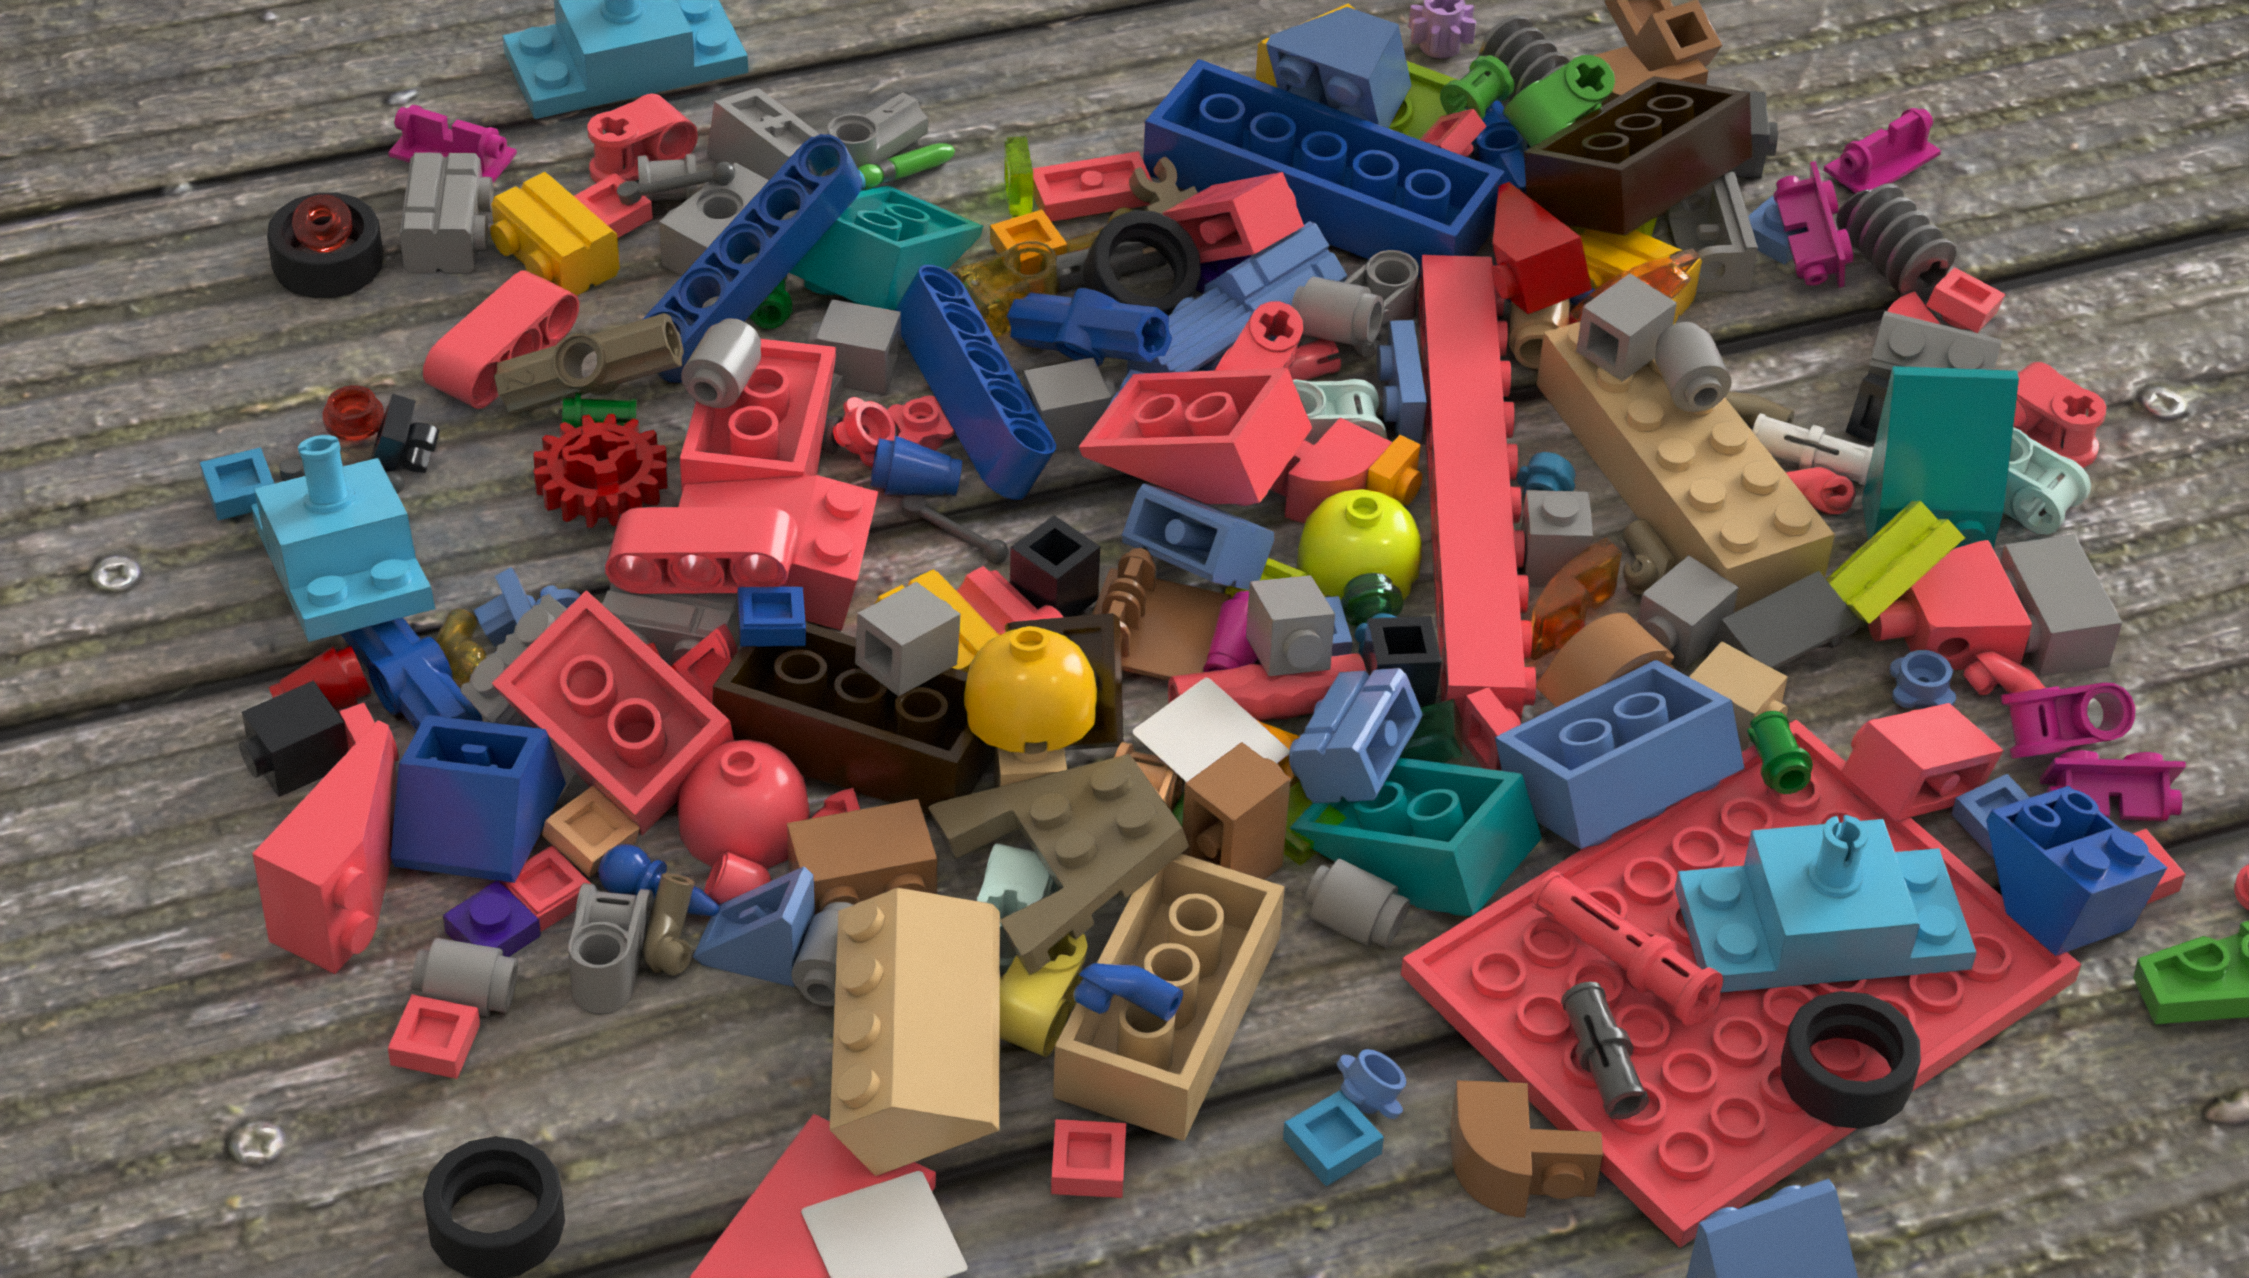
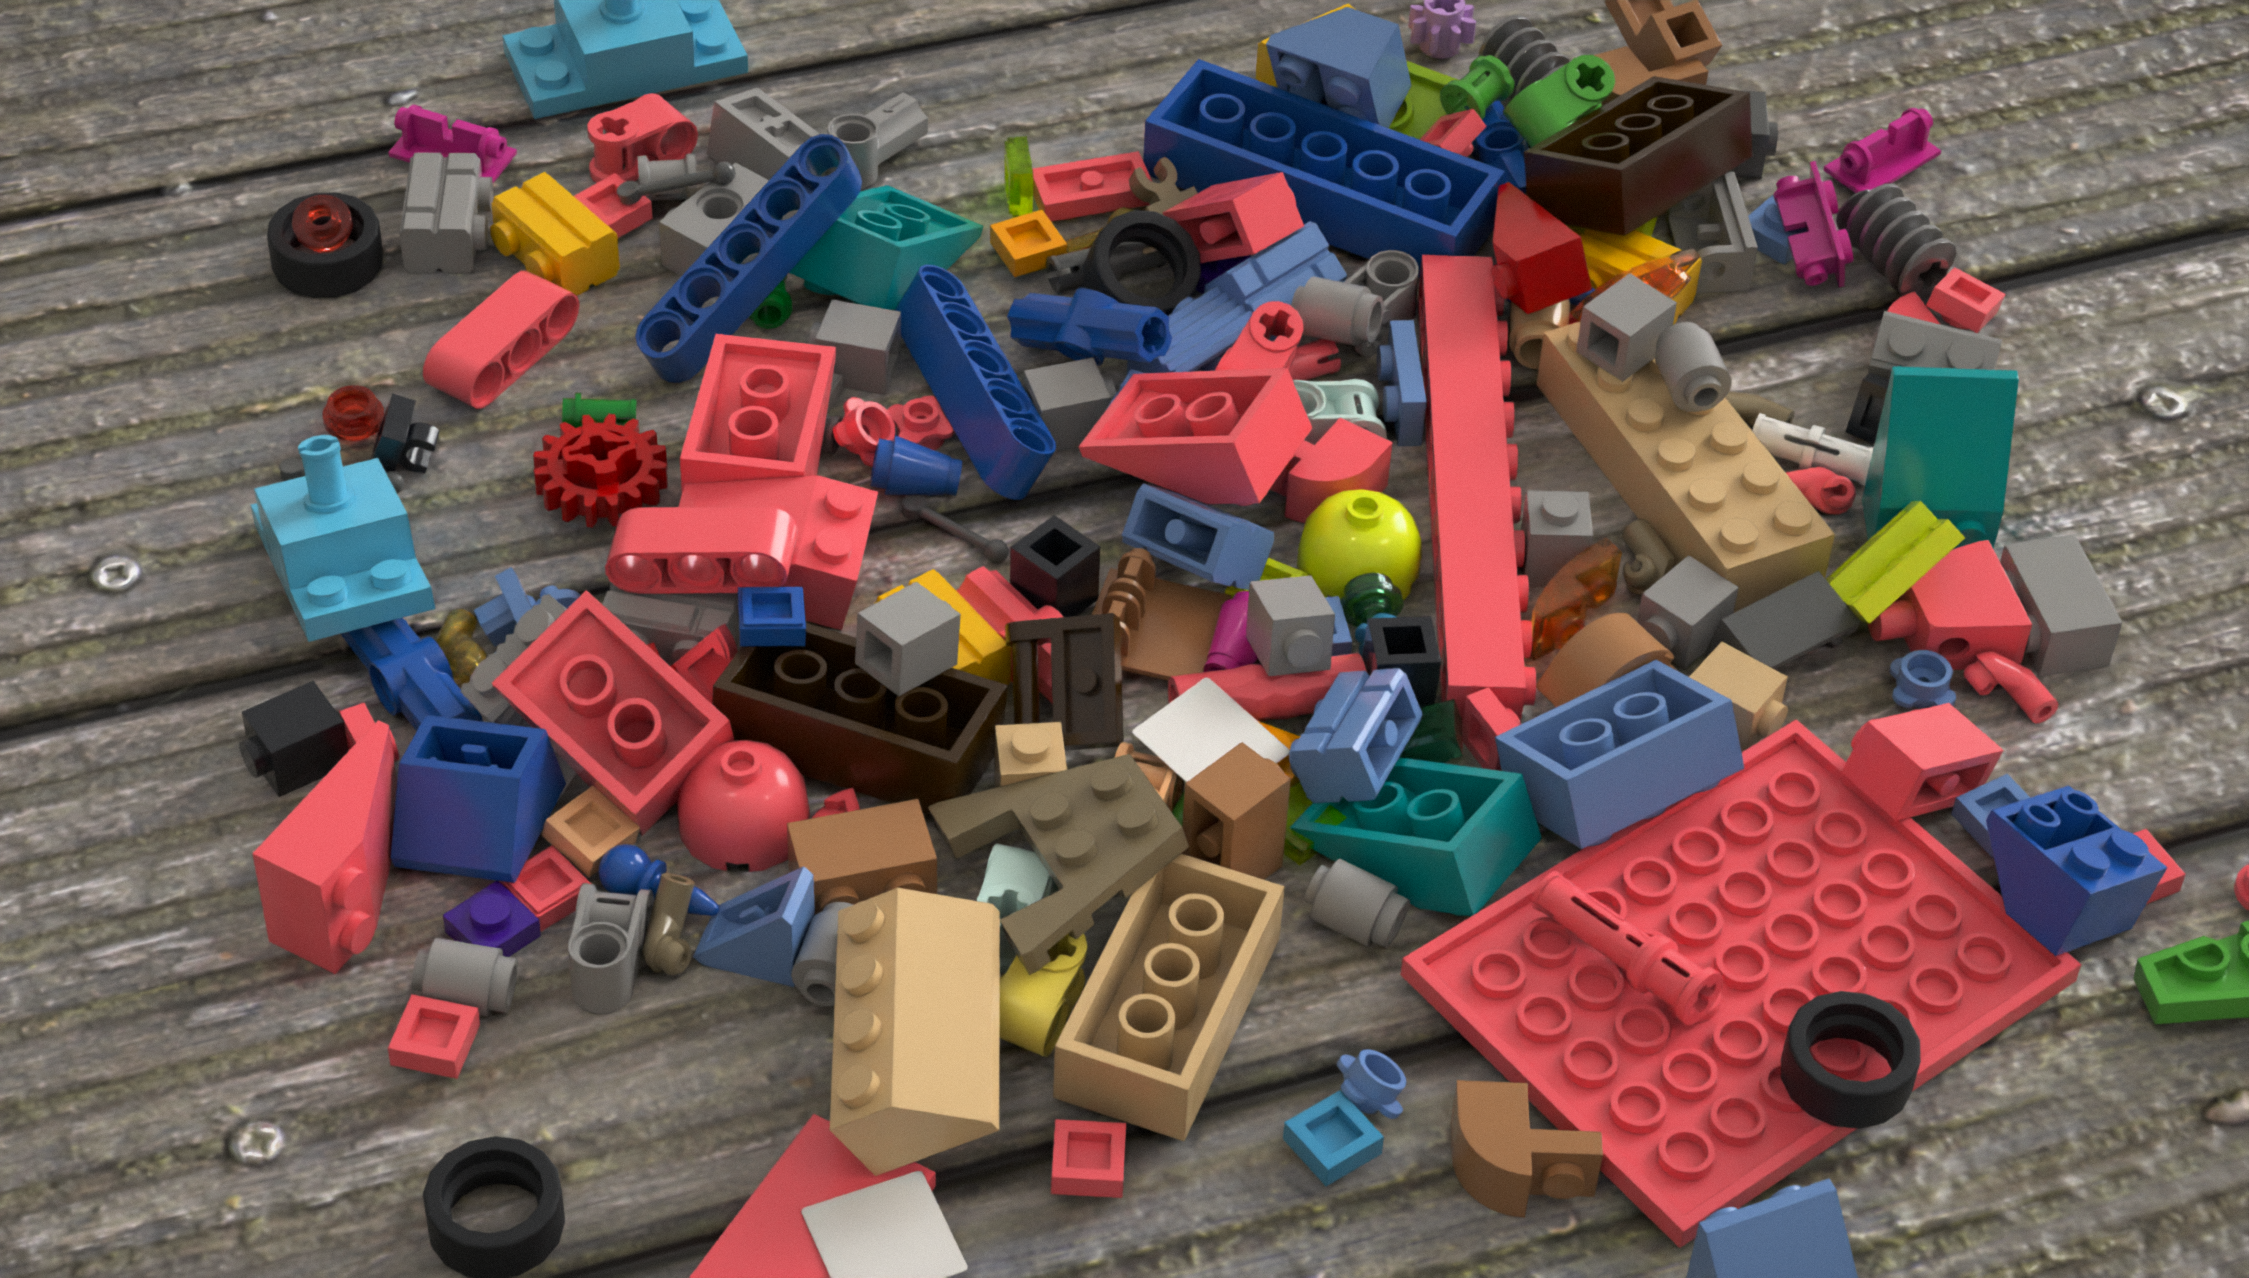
(232, 481): dark azure plate -> none
(335, 674): red cone -> none
(556, 371): dark tan piece -> none
(722, 363): light grey brick -> none
(733, 877): coral piece -> none
(905, 165): bright green piece -> none
(1009, 276): clear yellow piece -> none
(1030, 690): yellow cylinder -> none
(1128, 982): blue arm -> none
(1397, 471): light orange plate -> none
(1547, 473): dark azure plate -> none
(1604, 1050): dark grey pin -> none
(1784, 763): green pin -> none
(1824, 909): medium azure brick -> none
(2034, 485): light aqua piece -> none
(2055, 410): coral piece -> none
(2058, 718): dark pink piece -> none
(2138, 781): dark pink hinge -> none

